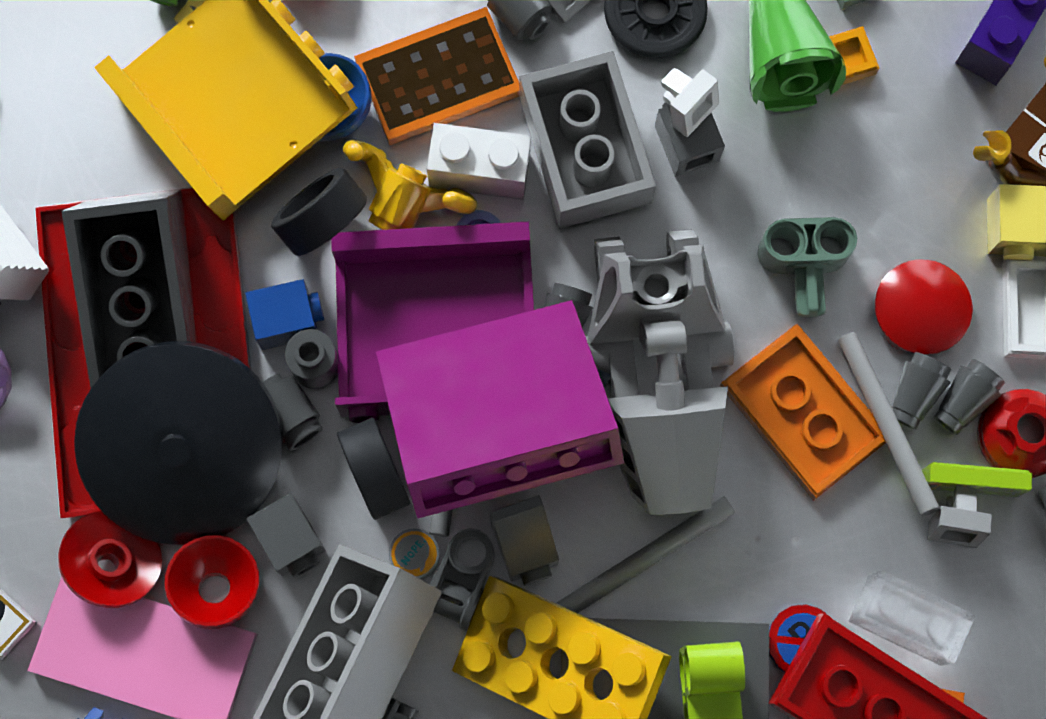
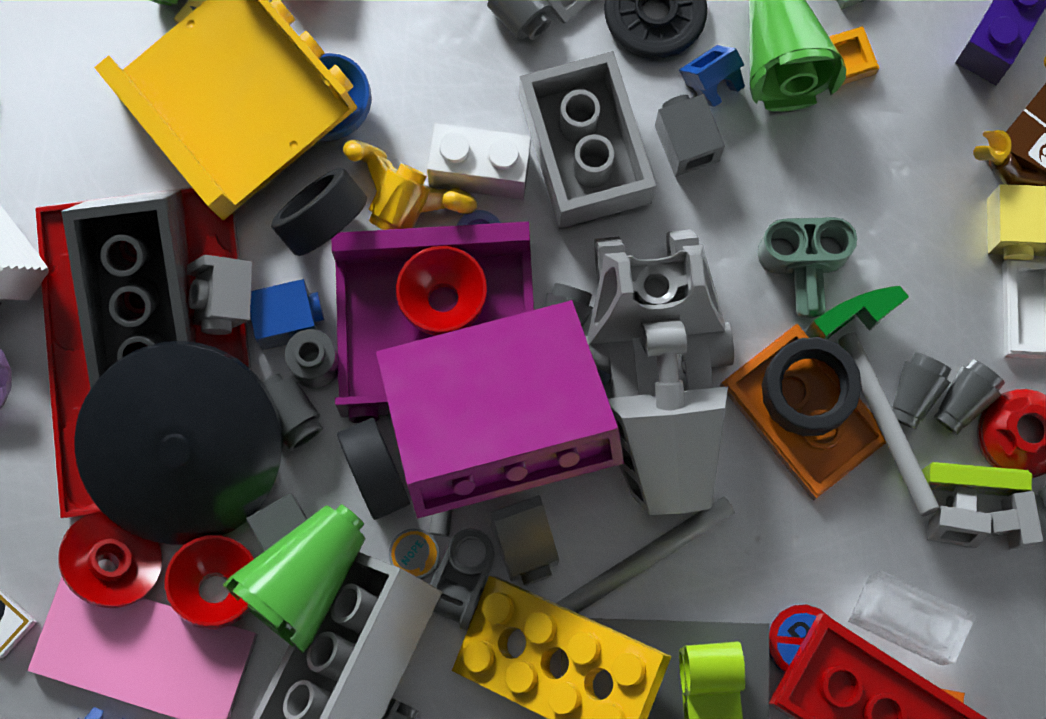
(220, 293): none -> light grey brick
(300, 575): none -> bright green cone
(436, 269): none -> red piece
(438, 75): tile -> none
(690, 99): white tile -> none
(710, 69): none -> blue tile
(837, 359): none -> black tyre
(868, 307): none -> green slope
(923, 307): red dish -> none
(1018, 521): none -> light grey tile

